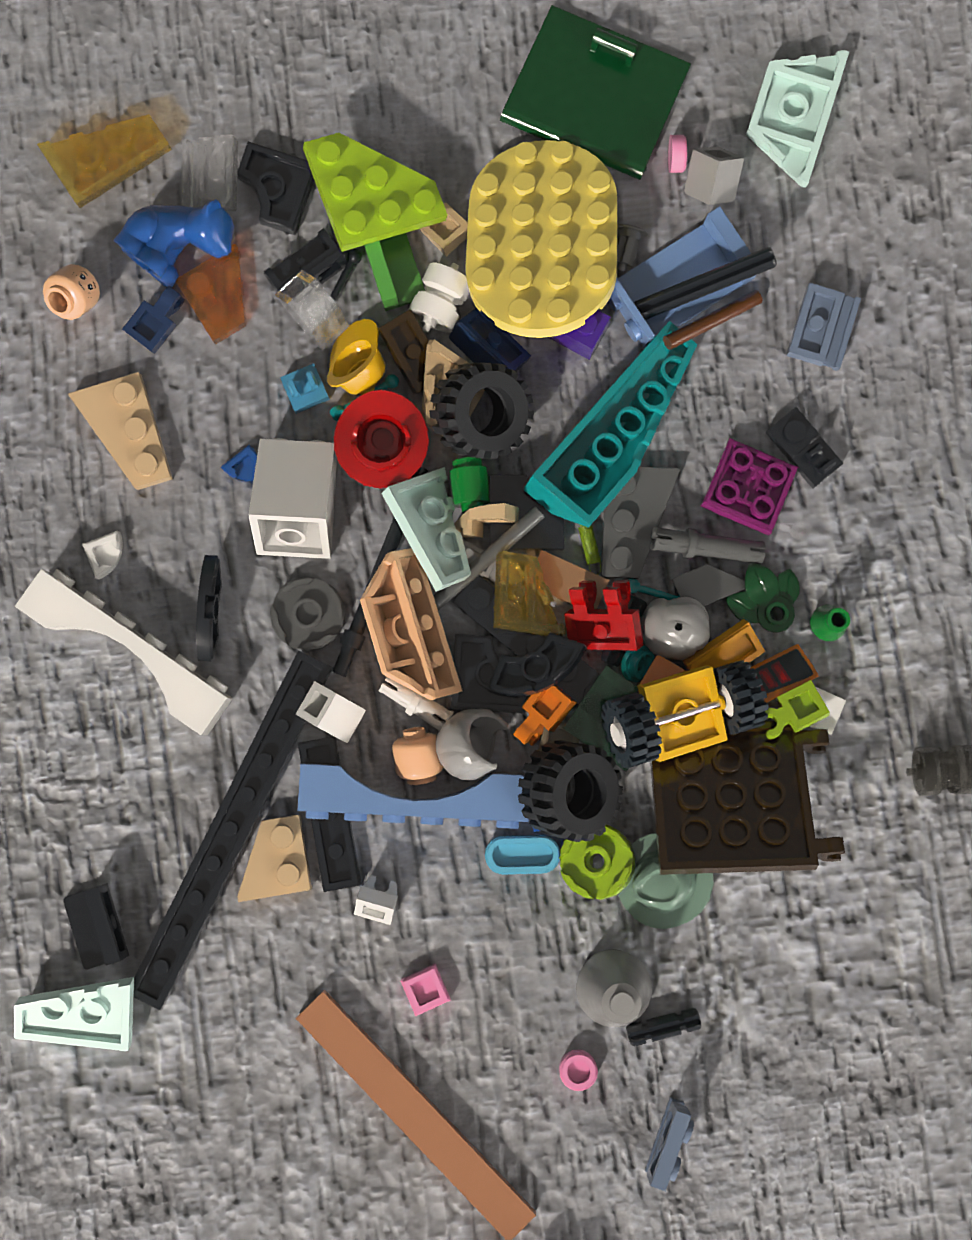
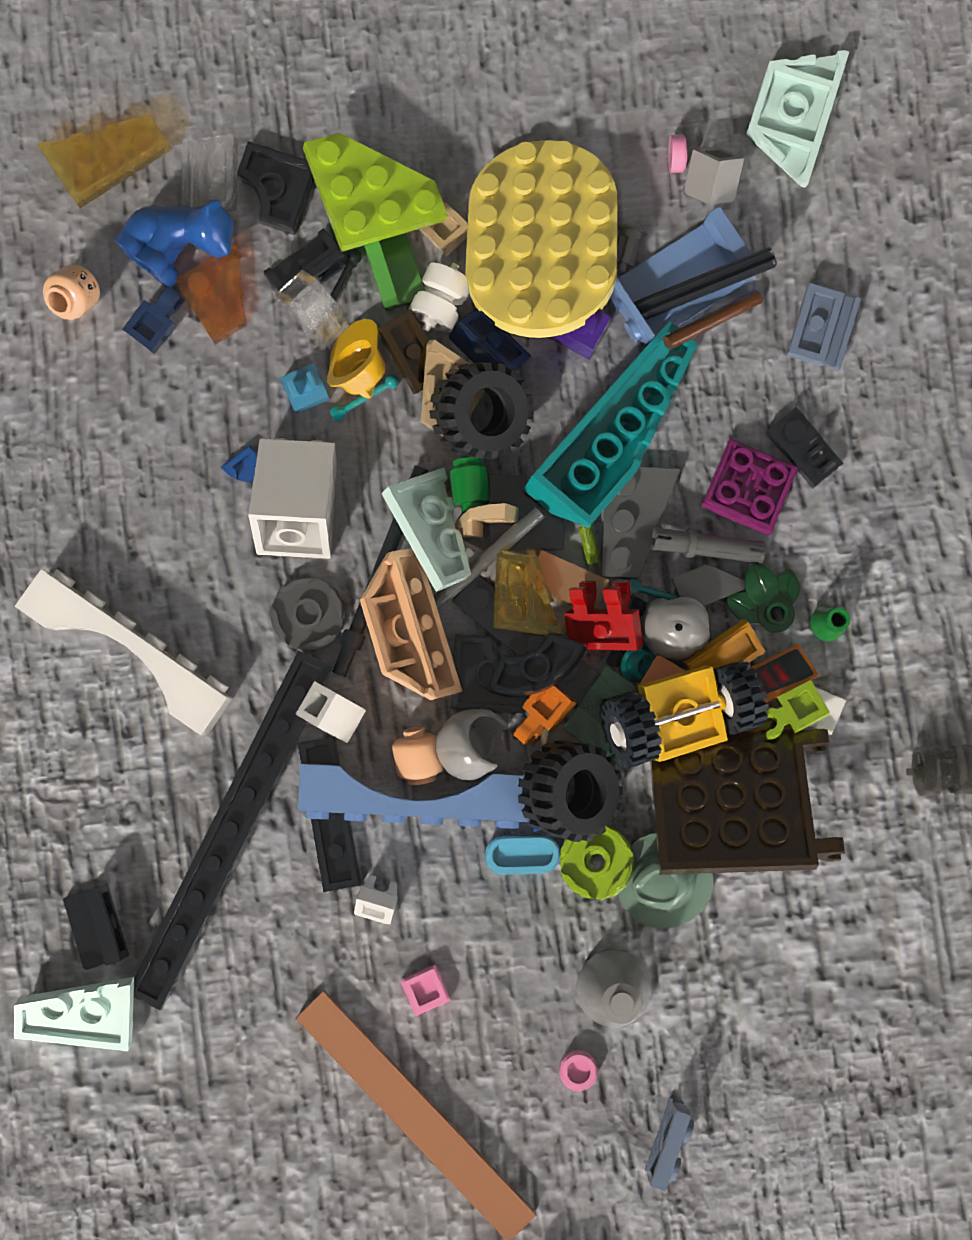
(104, 553): white tile -> none
(127, 427): tan wing -> none
(208, 608): black tile -> none
(277, 860): tan wing -> none
(381, 439): red hat -> none
(416, 703): white pin -> none
(595, 91): dark green container -> none
(663, 1027): black axle -> none

